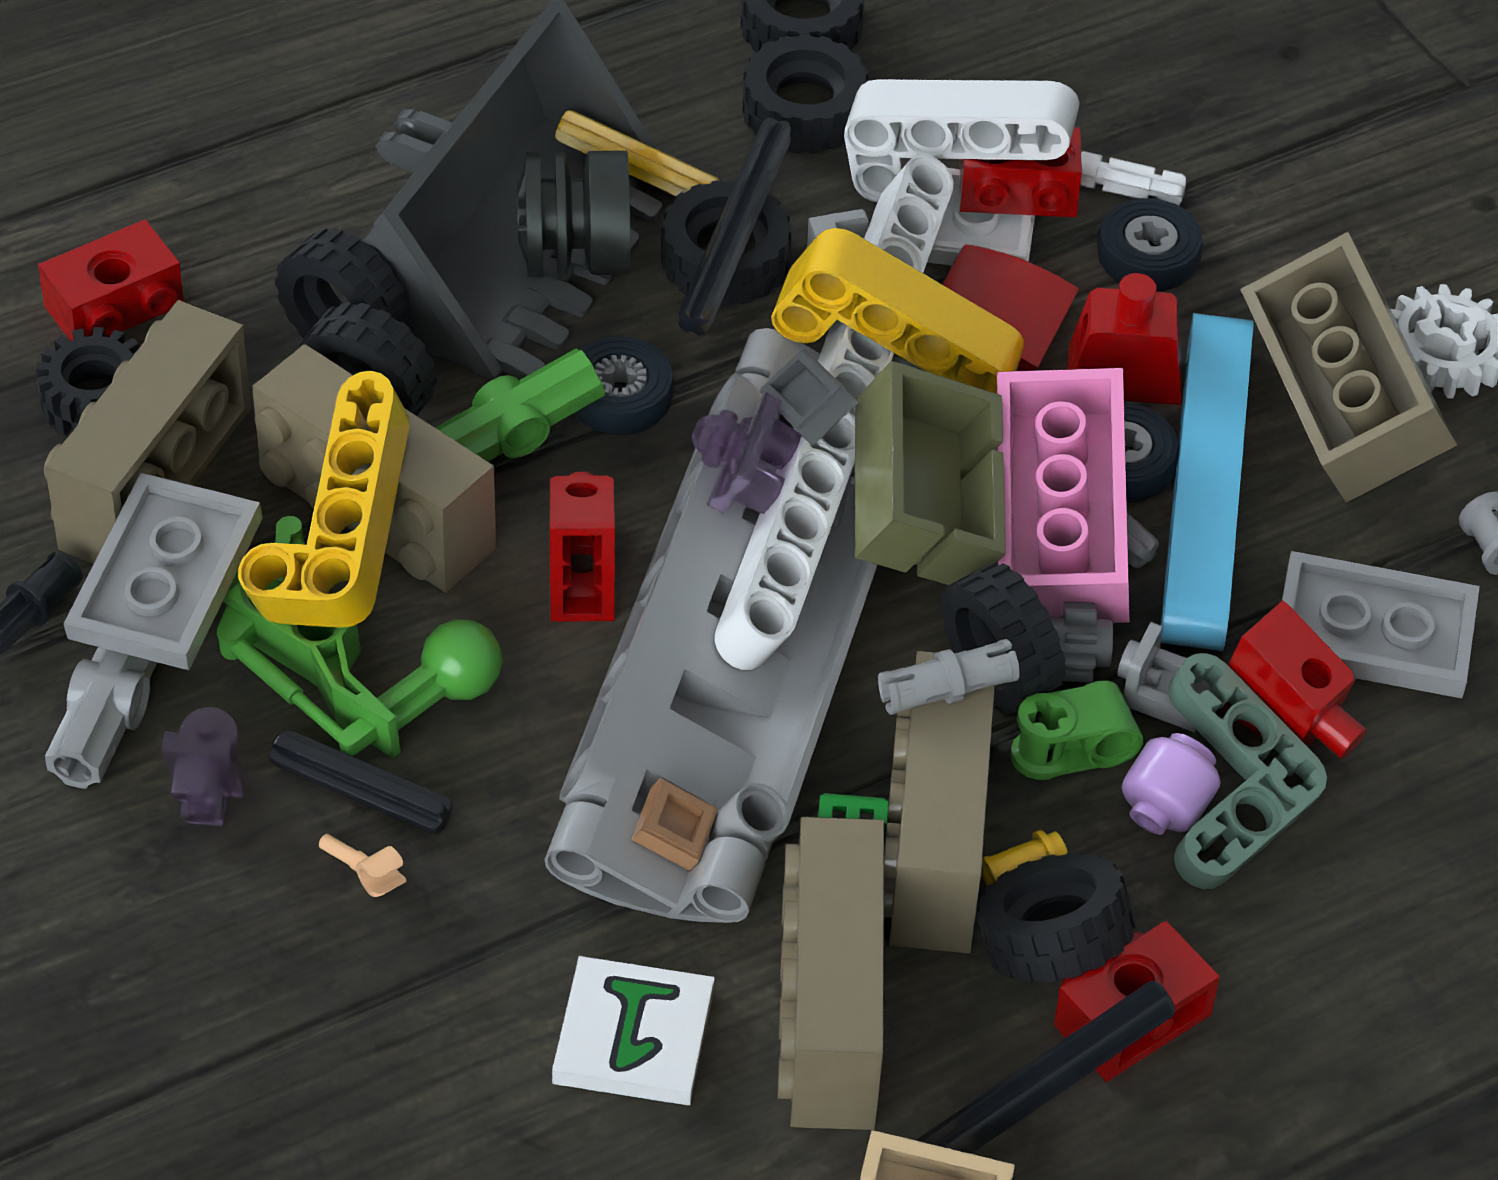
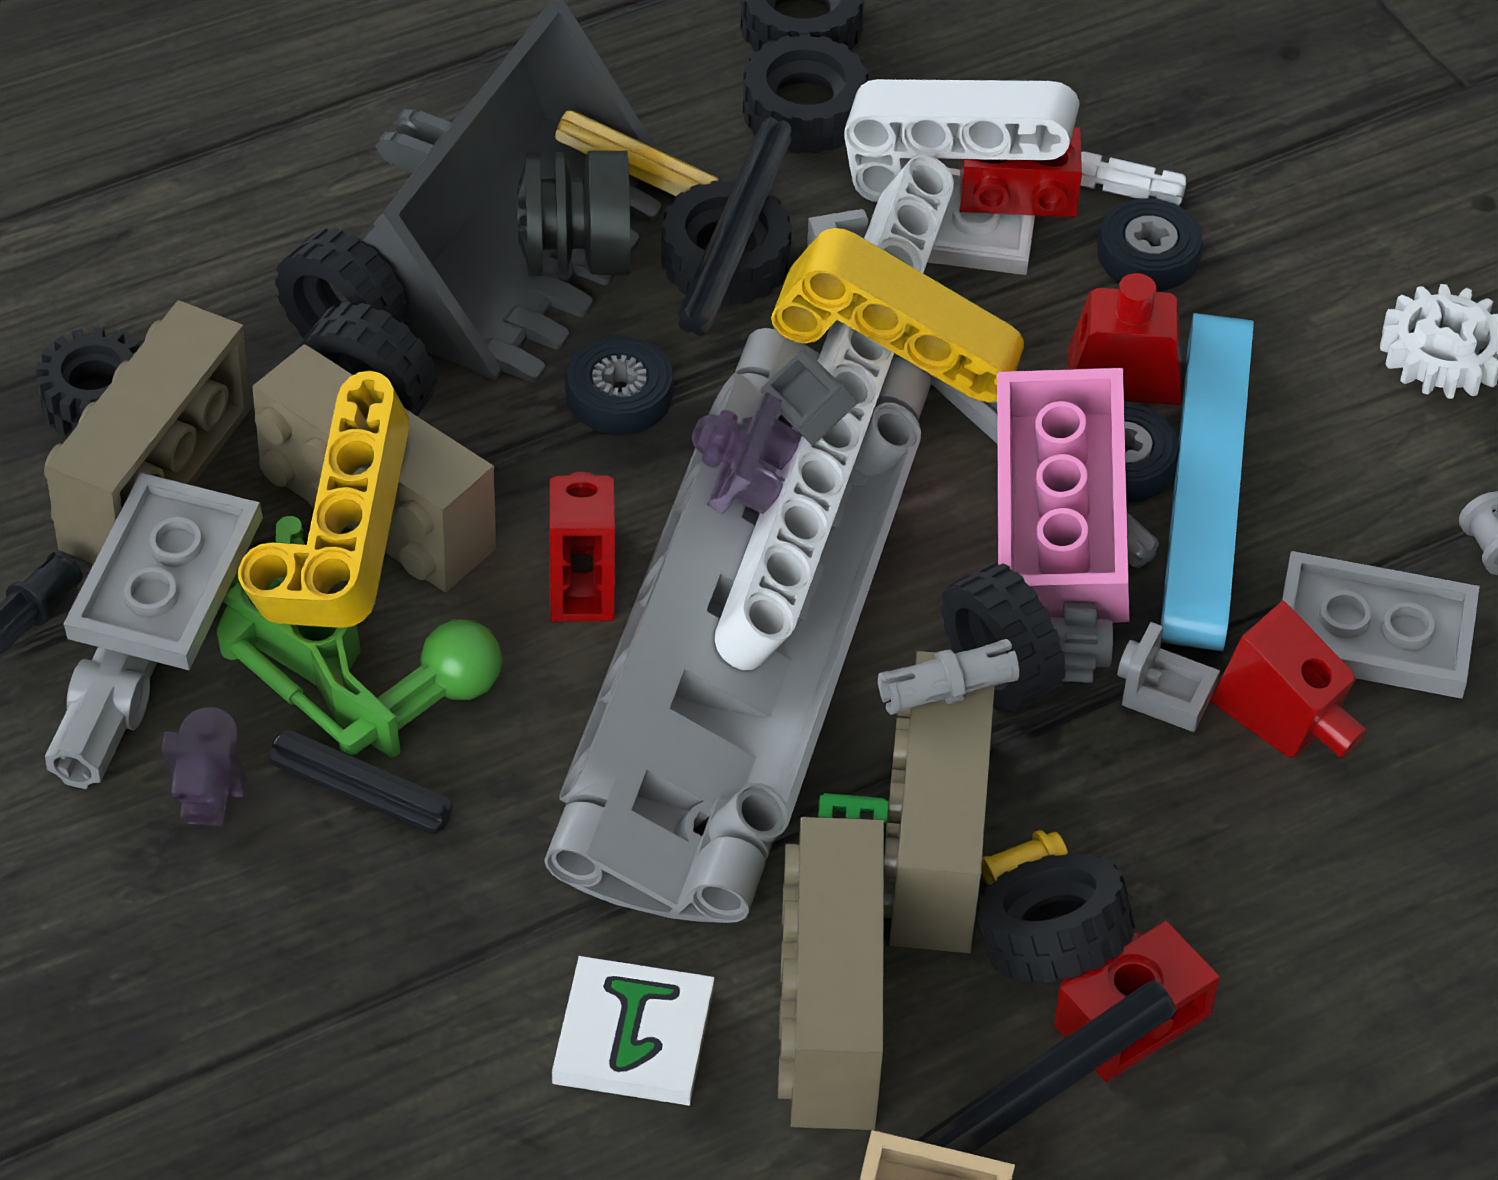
(112, 282): red brick -> none
(376, 873): light nougat hand -> none
(517, 414): bright green piece -> none
(674, 824): medium nougat tile -> none
(911, 451): olive piece -> none
(1016, 293): red slope -> none
(1082, 728): bright green piece -> none
(1171, 784): lavender head -> none
(1263, 783): sand green beam -> none
(1347, 368): dark tan brick -> none

